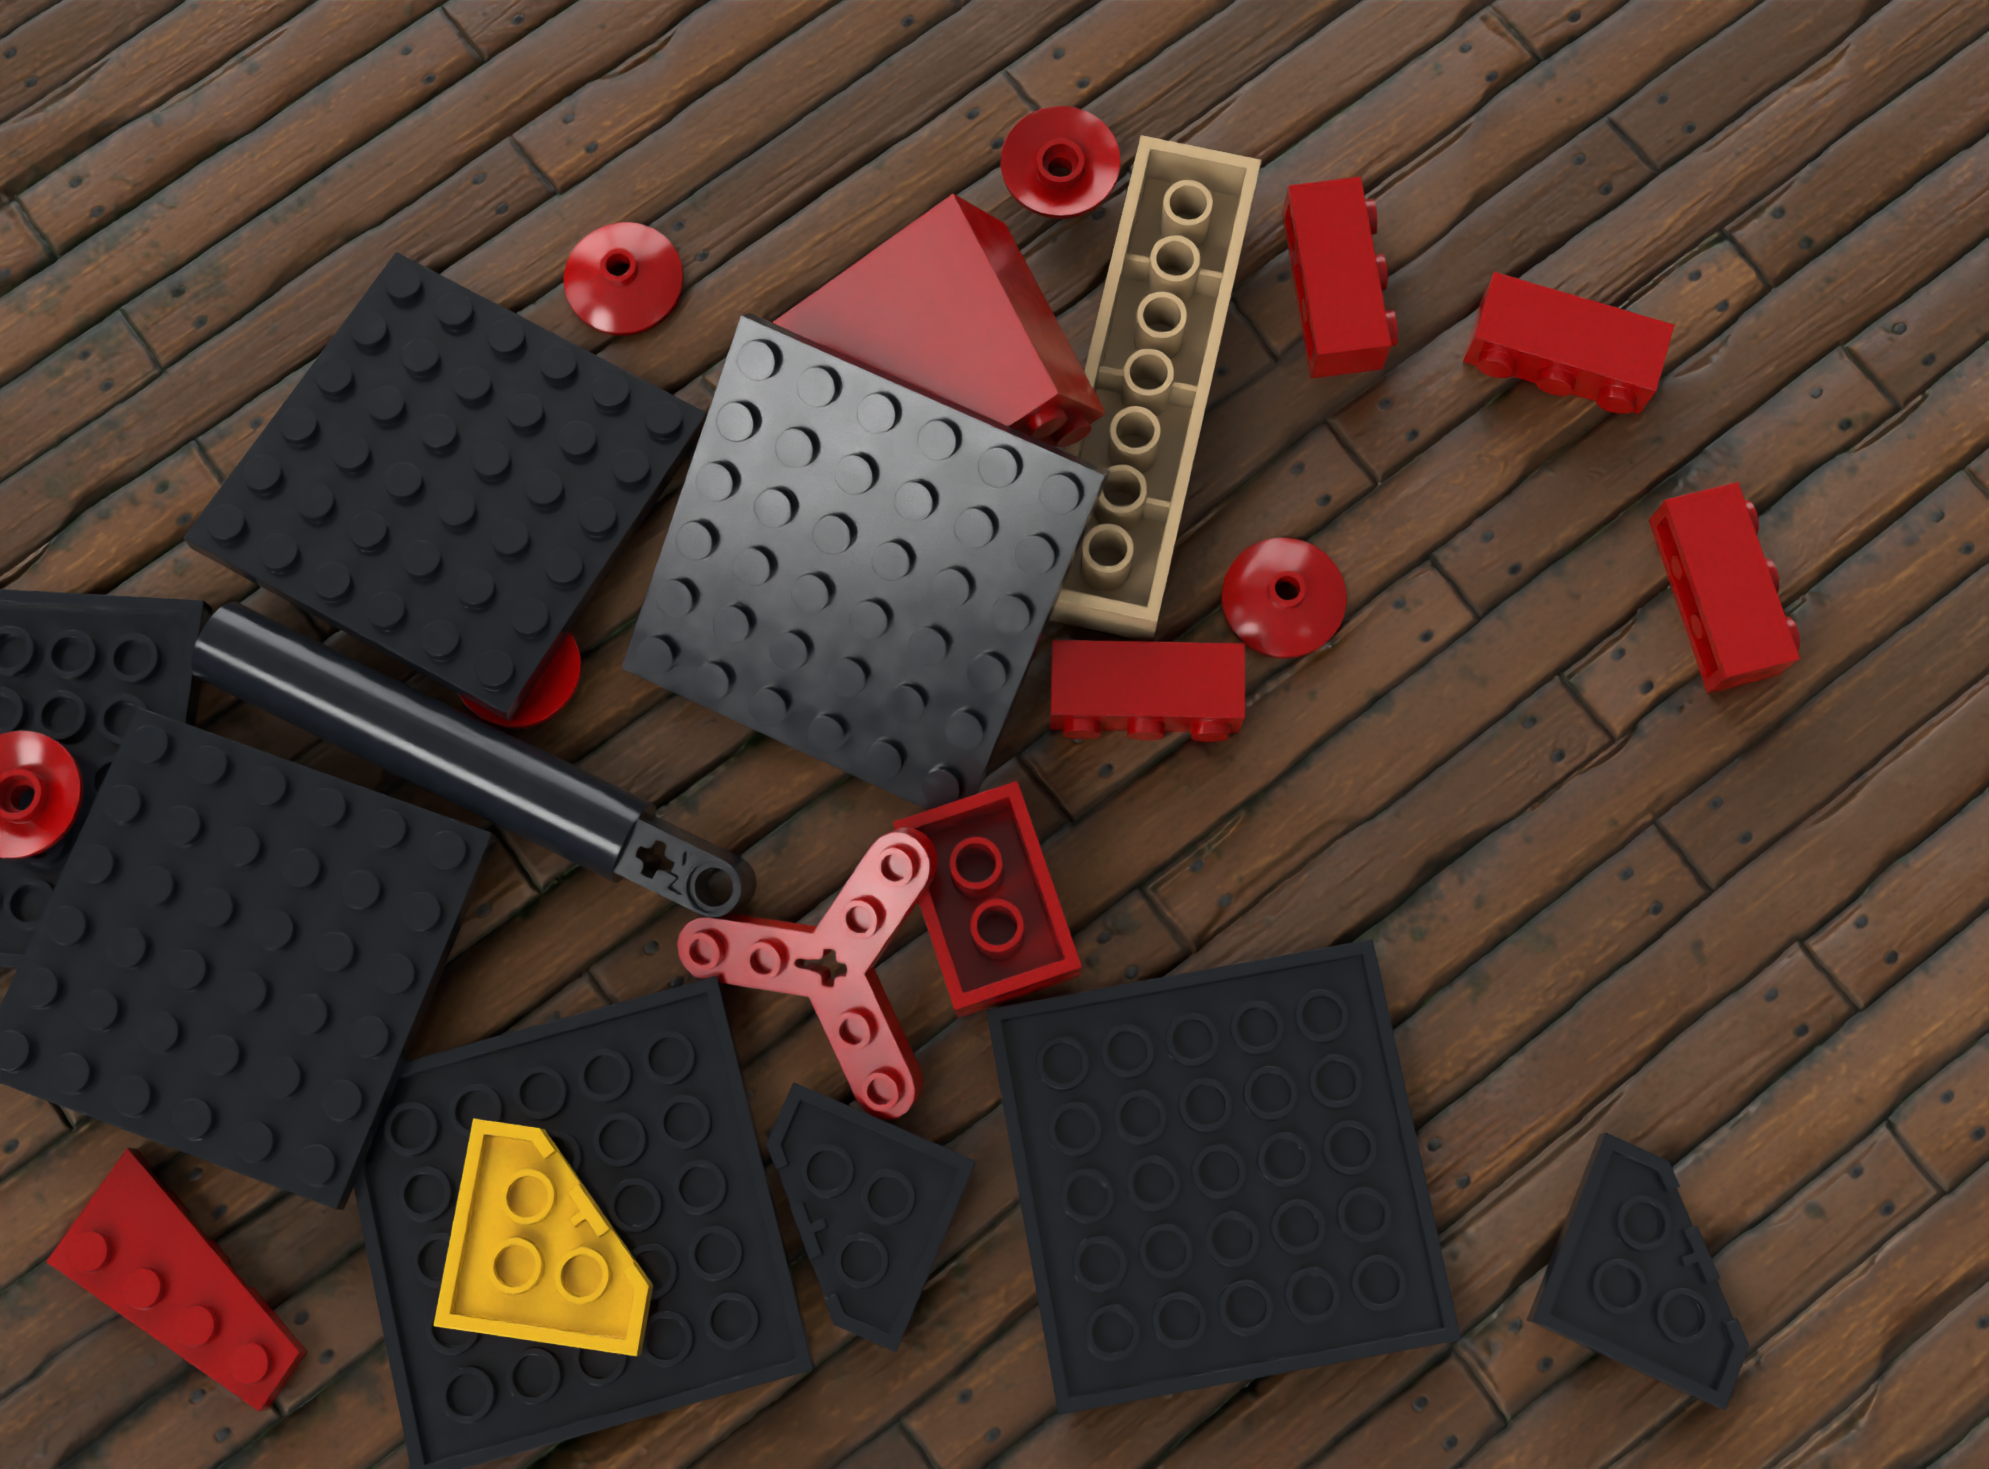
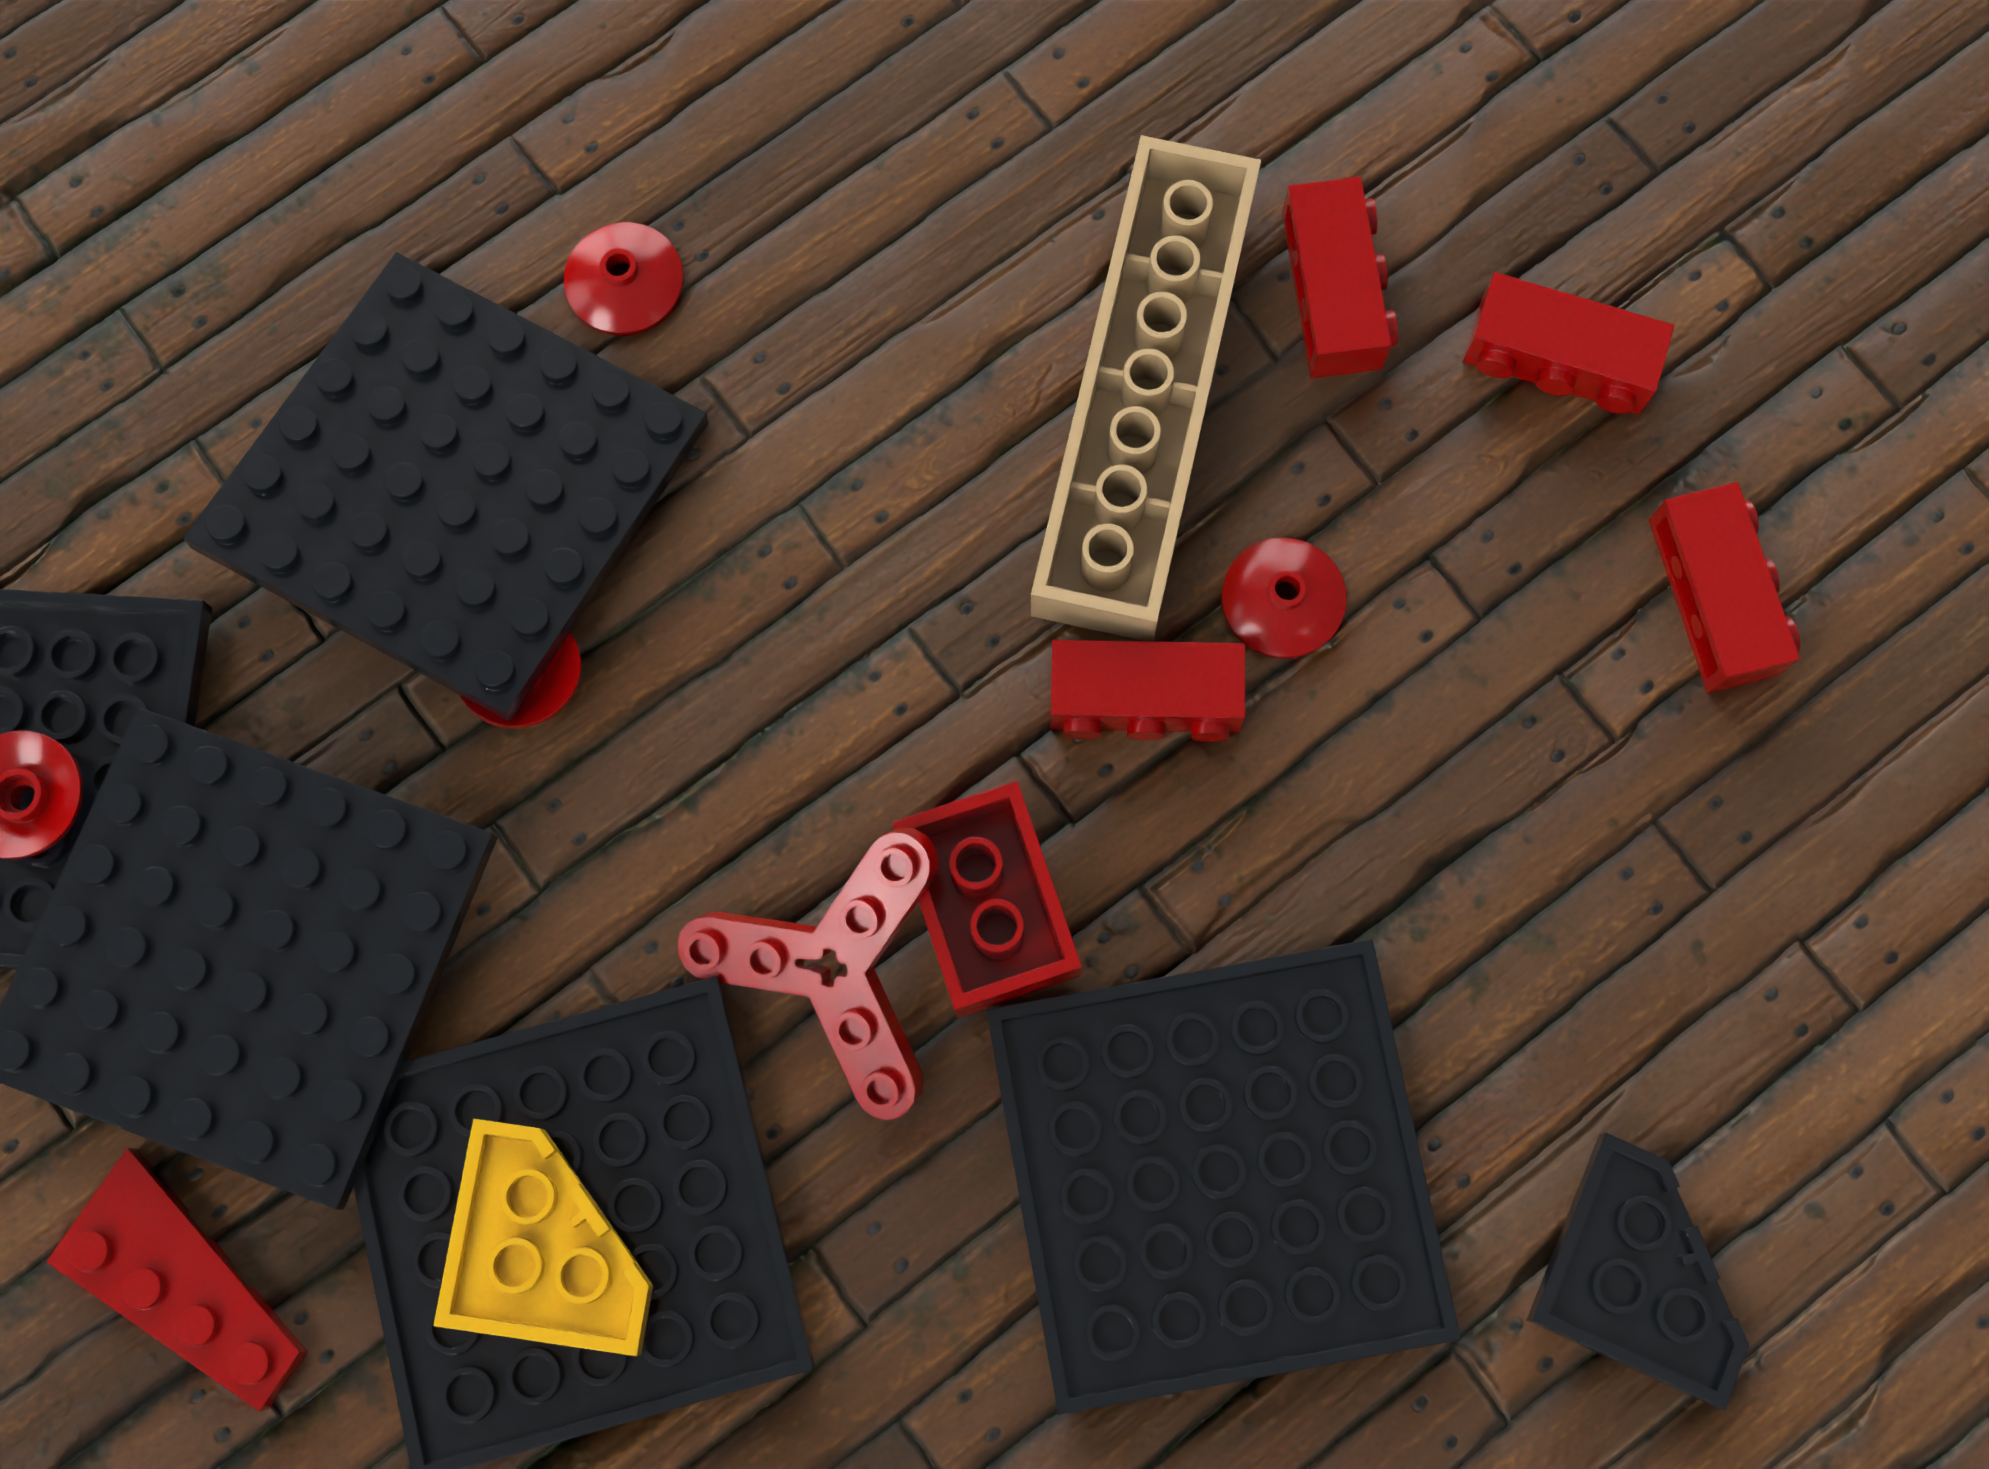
(461, 758): black piece -> none
(860, 566): plate -> none
(866, 1208): black plate -> none
(959, 318): brick -> none
(1060, 139): red dish -> none

